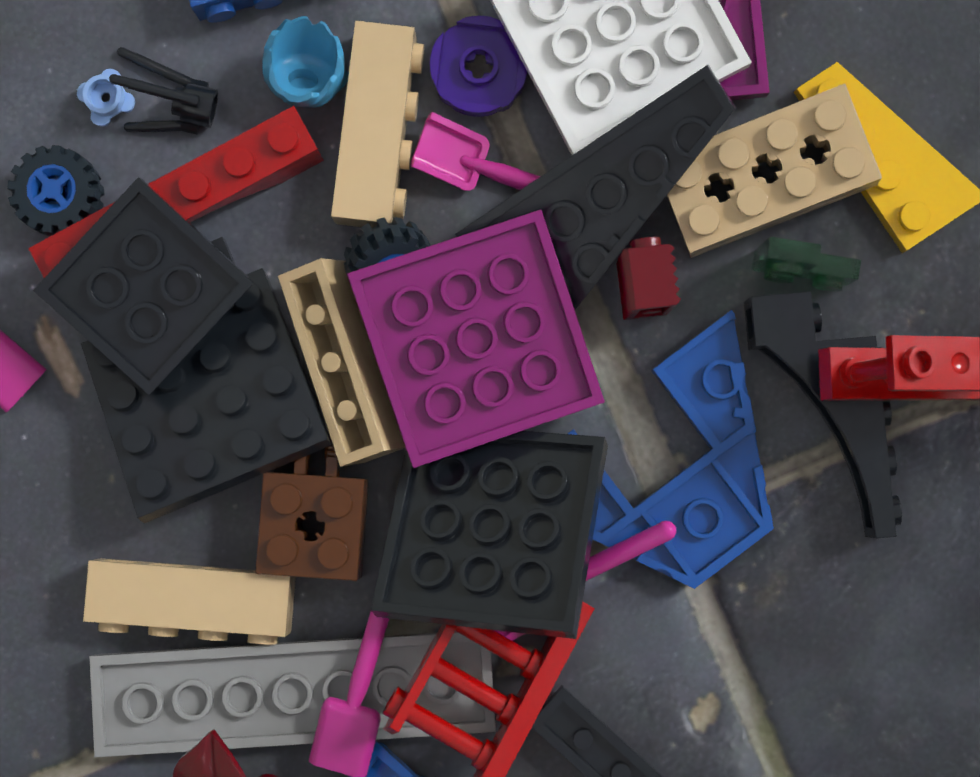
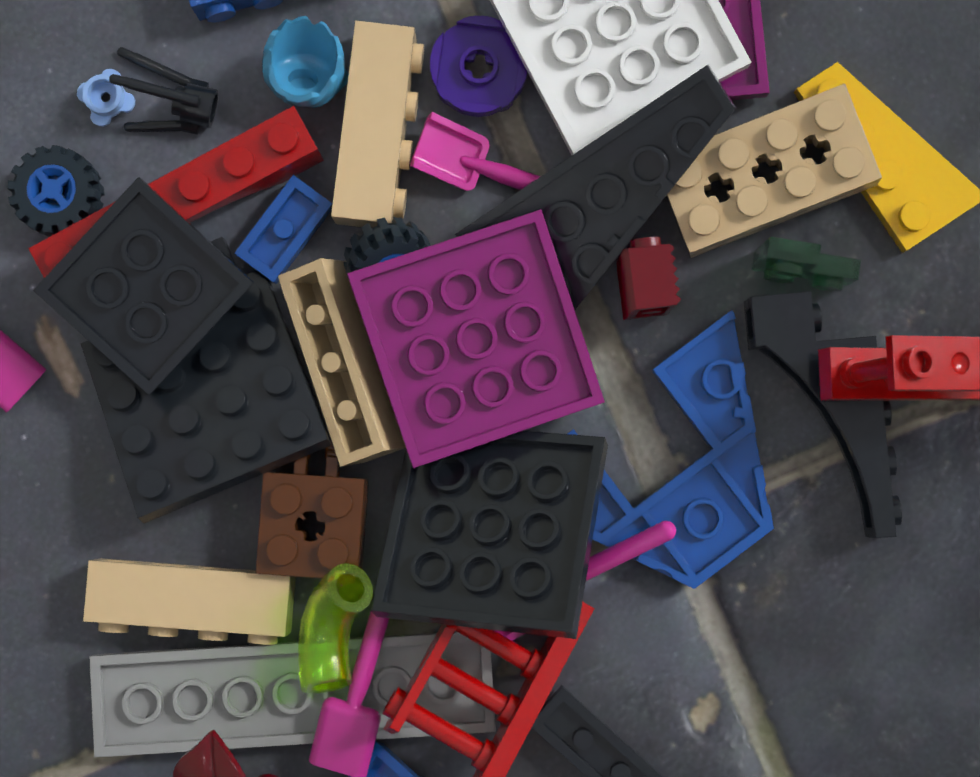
(284, 229): none -> blue plate
(327, 628): none -> clear neon green cylinder

